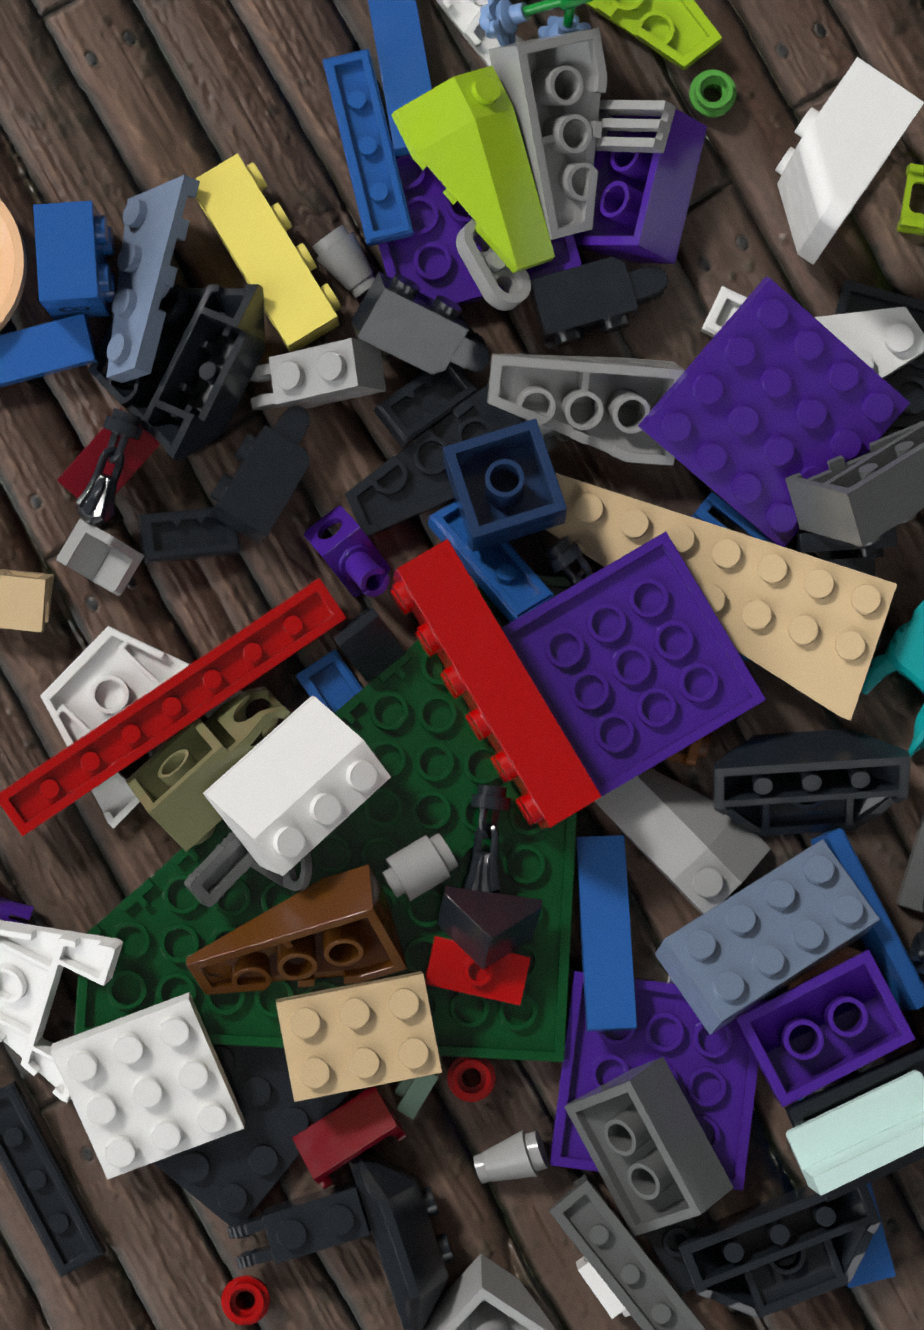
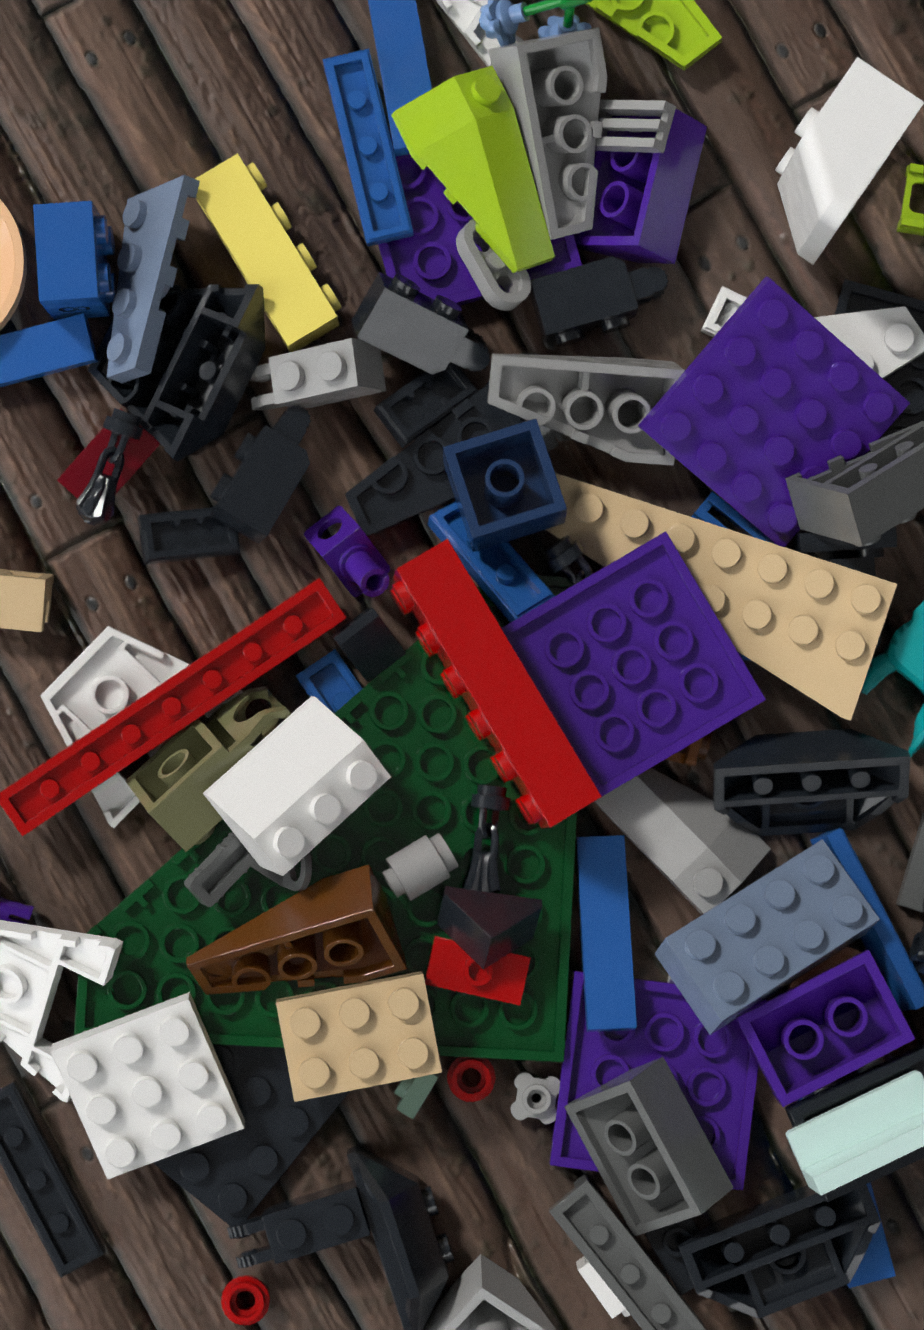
(100, 557): light grey panel -> none
(345, 260): light grey cone -> none
(347, 1134): dark red hinge -> none
(512, 1158): light grey cone -> none
(529, 1085): none -> light grey plate
(712, 79): bright green plate -> none

